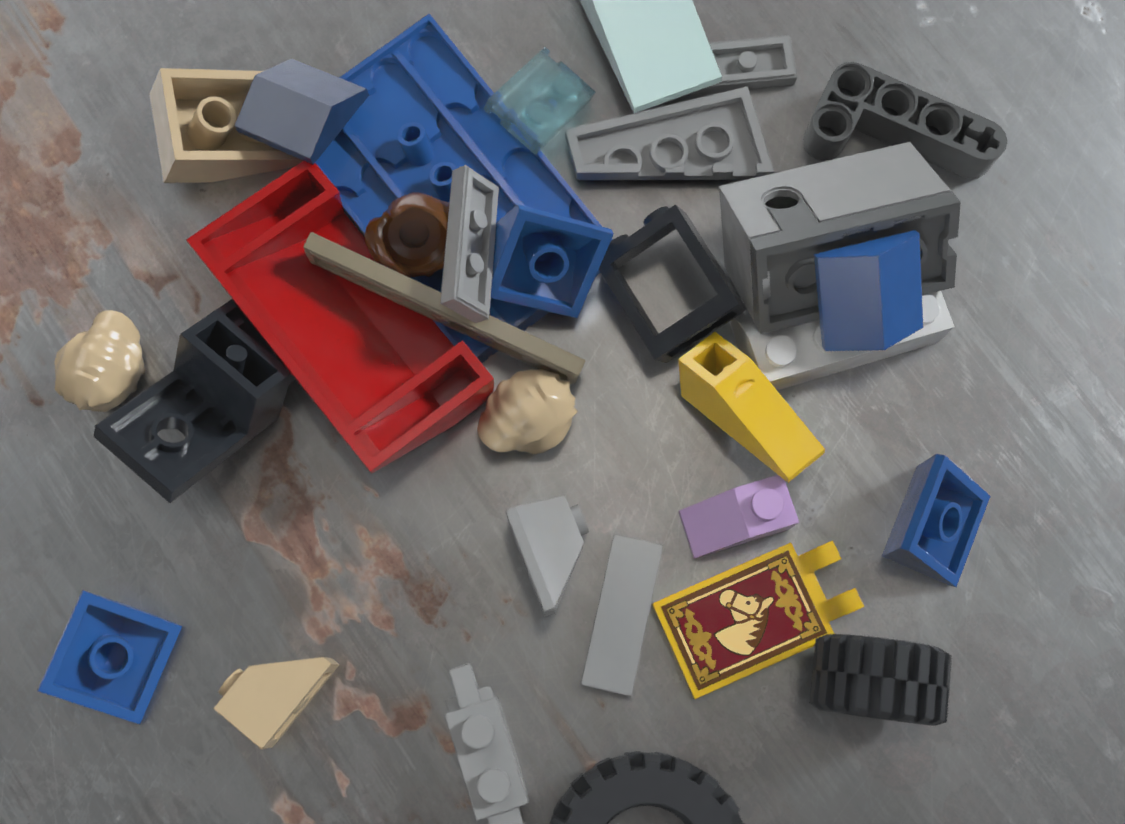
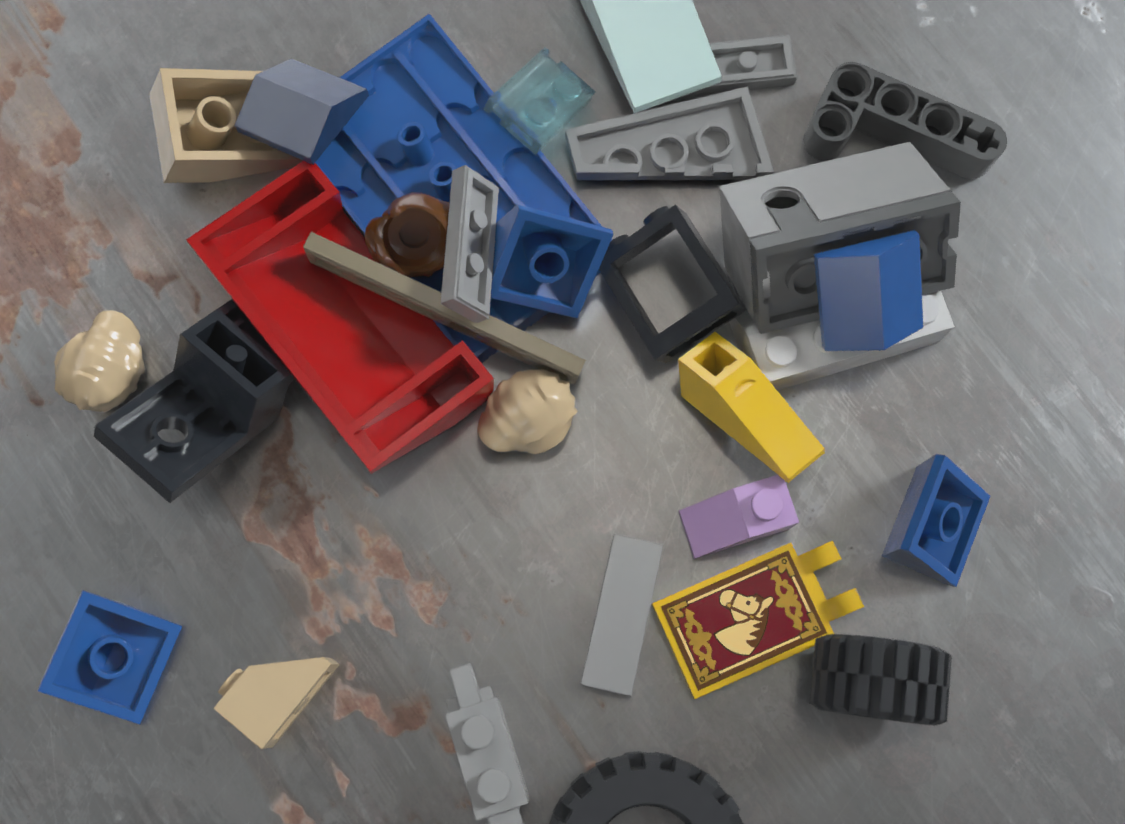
(549, 544): light grey slope -> none

